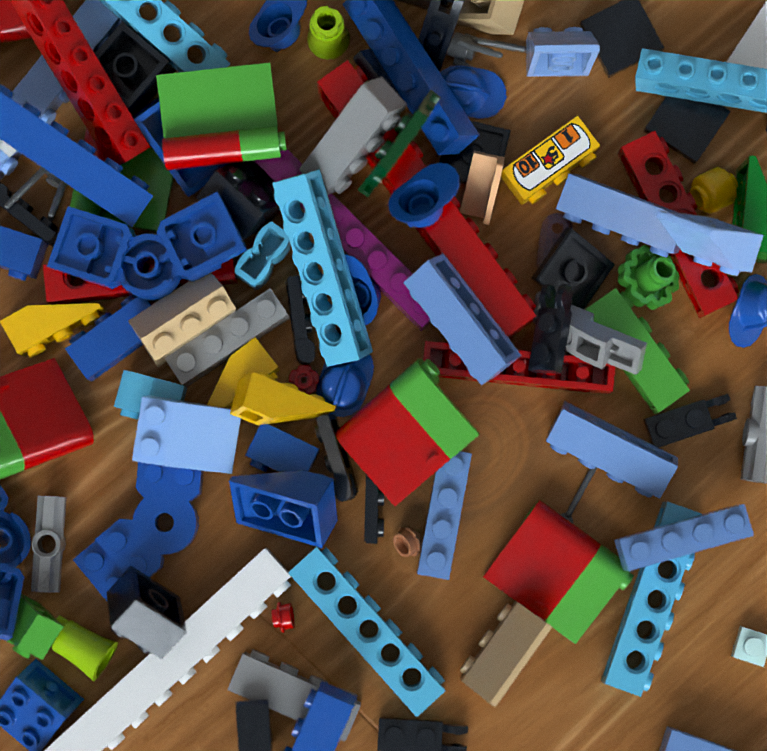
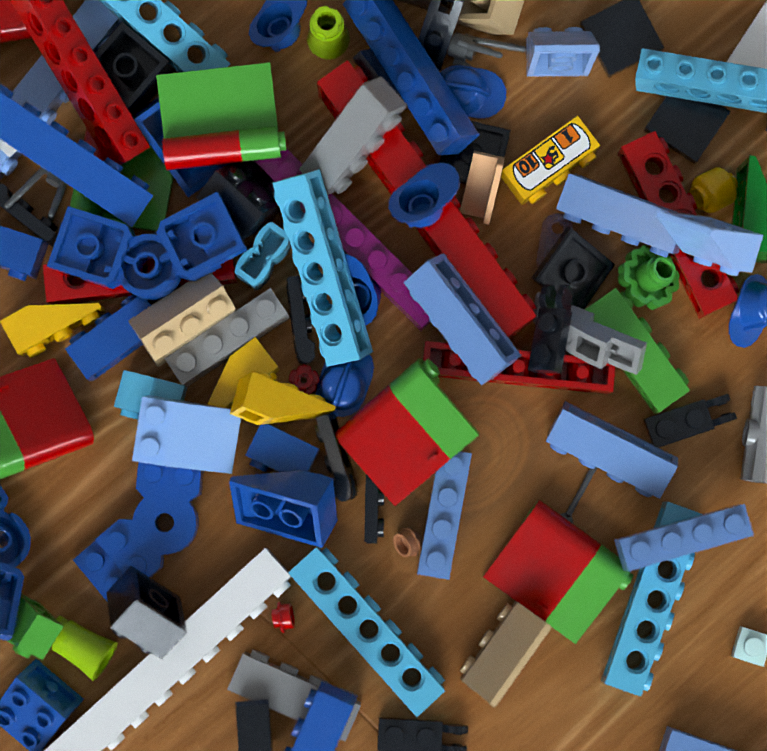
(48, 566): light grey piece -> none
(391, 151): dark green wing -> none

